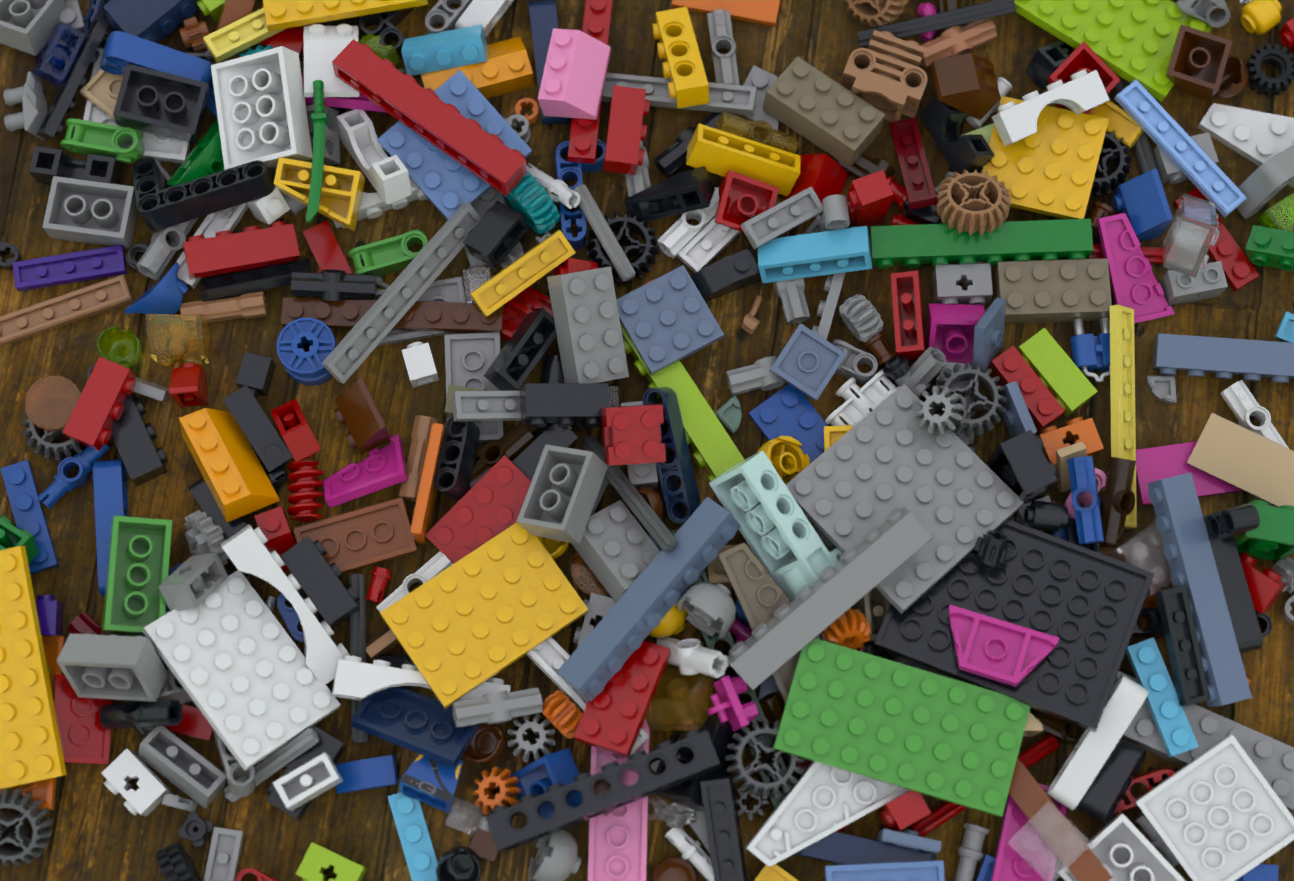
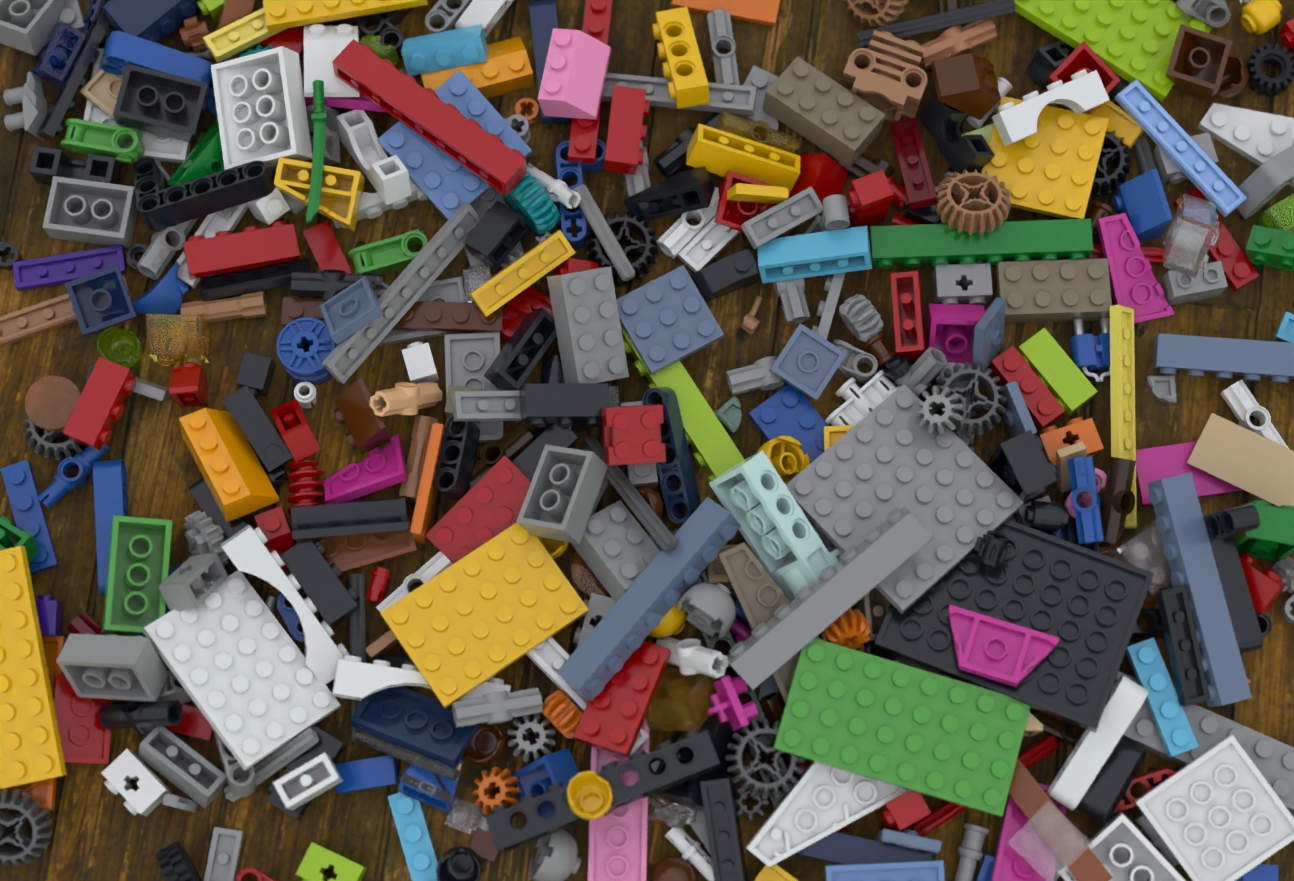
(100, 300): none -> dark blue slope
(137, 444): black brick -> none
(197, 838): black plate -> none
(307, 389): none -> white pin
(349, 518): none -> black fence
(351, 310): none -> sand blue plate
(405, 398): none -> light nougat piece
(406, 755): none -> clear smoke bar
(589, 795): none -> yellow hair
(757, 193): none -> yellow tile
(926, 9): dark pink arm -> none

